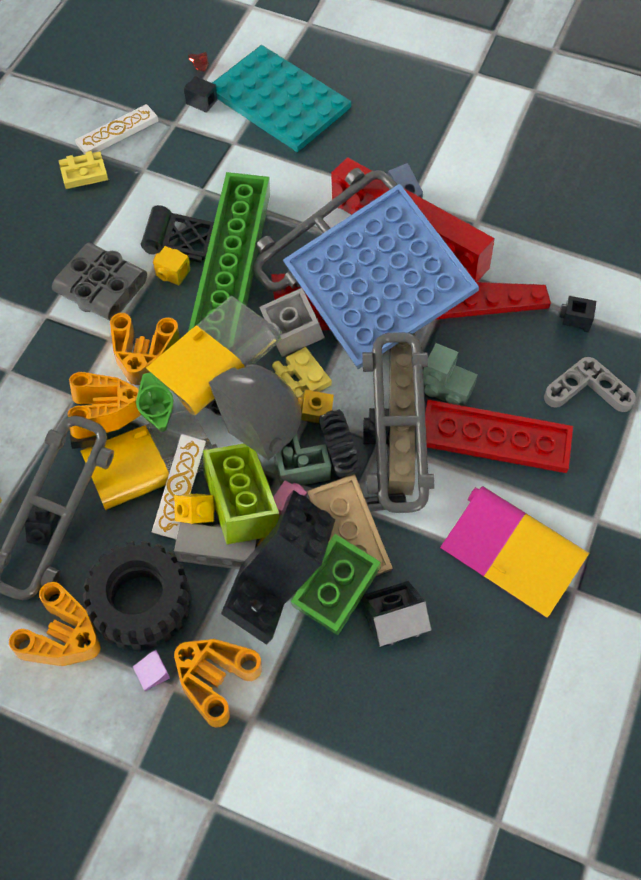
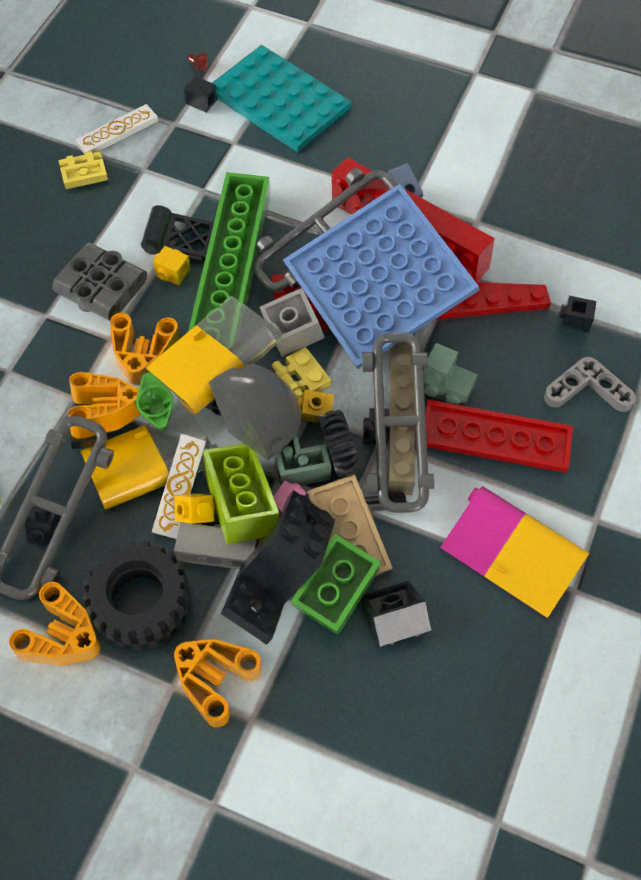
(151, 671): slope -> none

